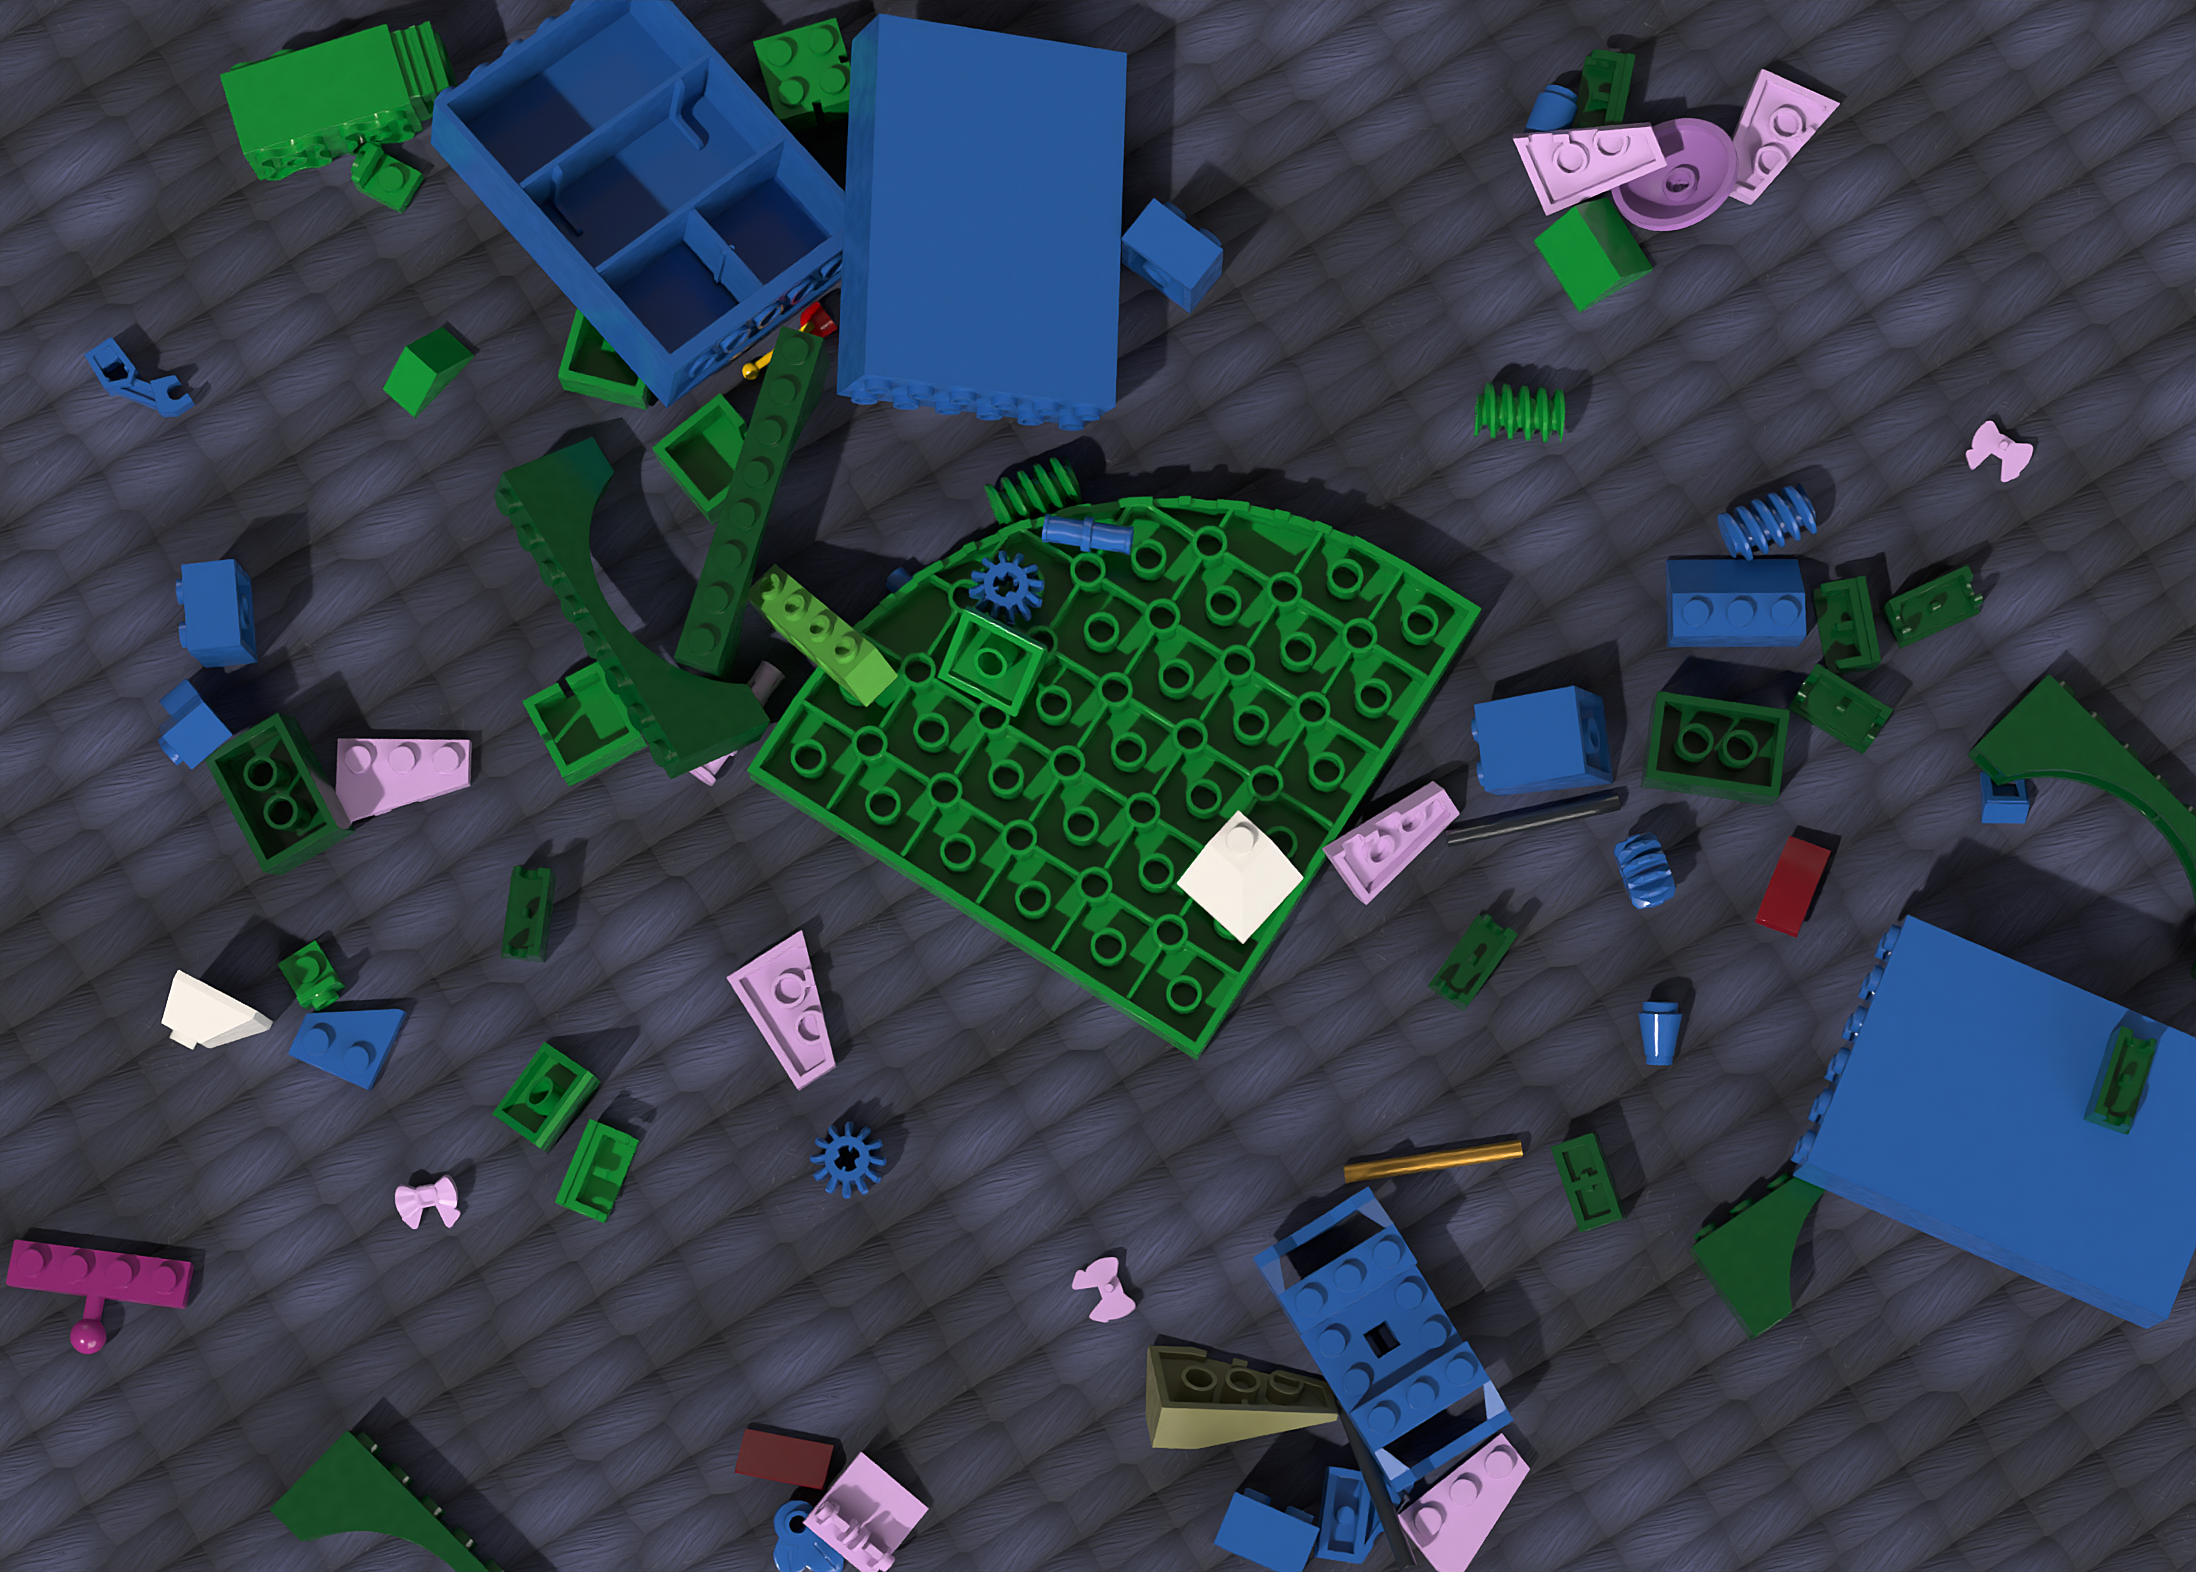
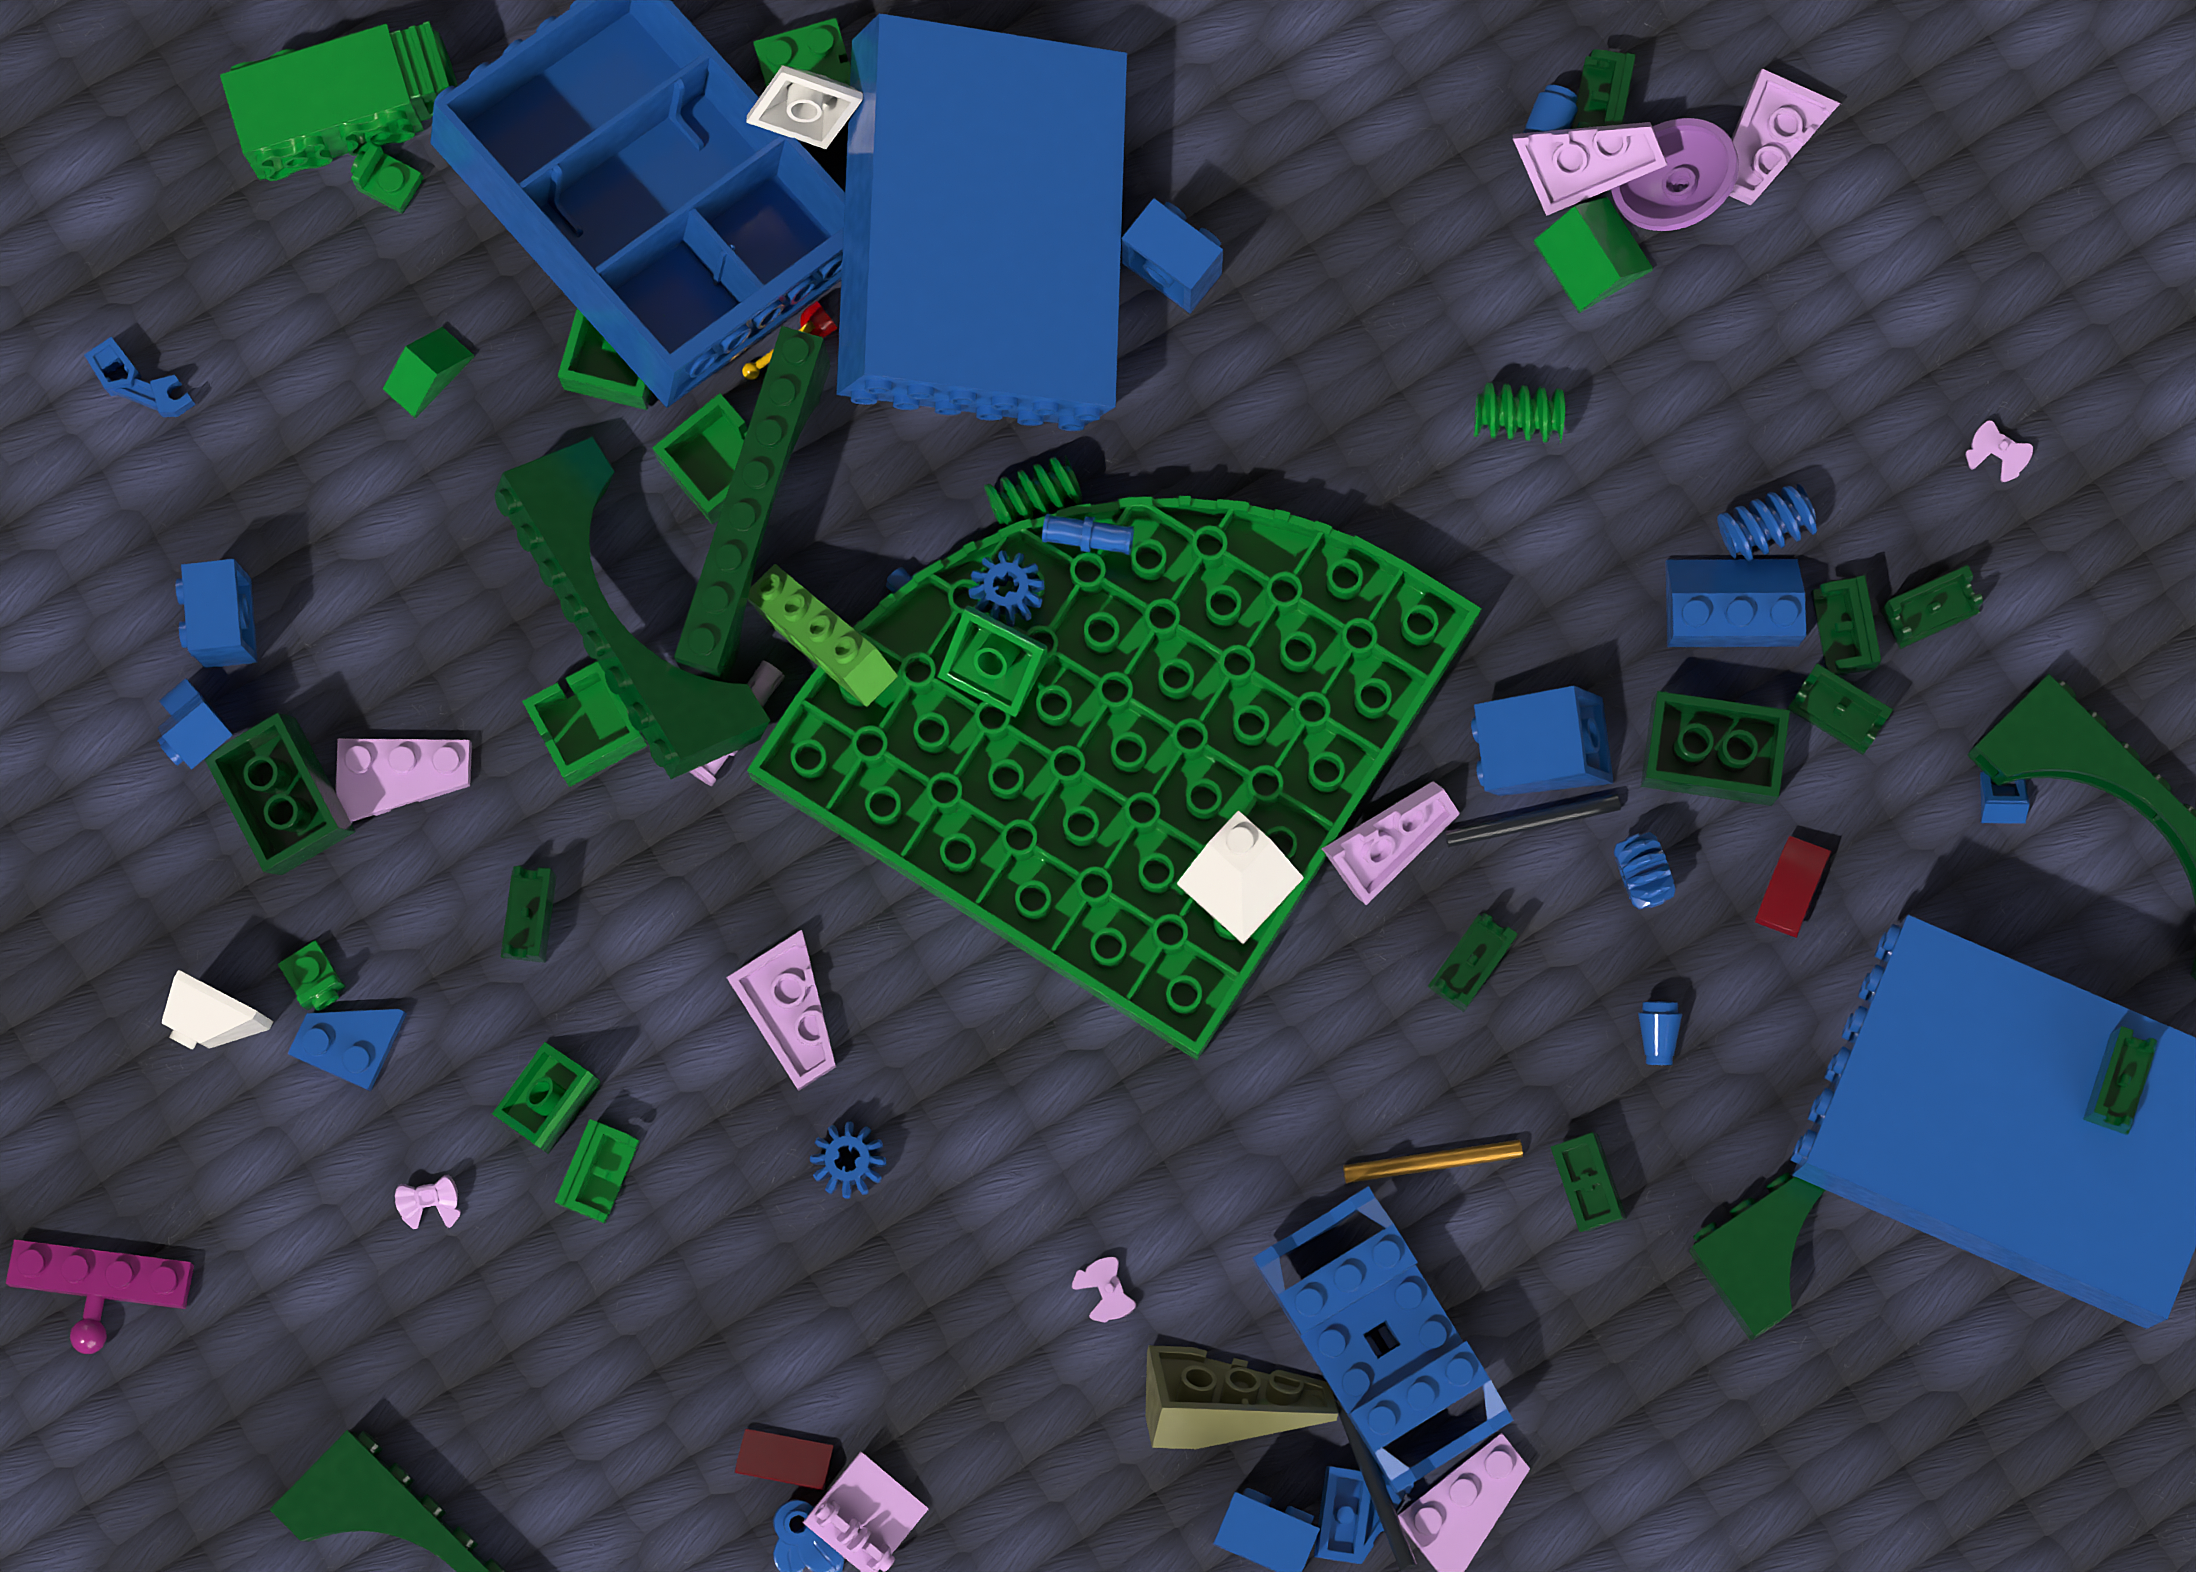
(805, 106): none -> white slope

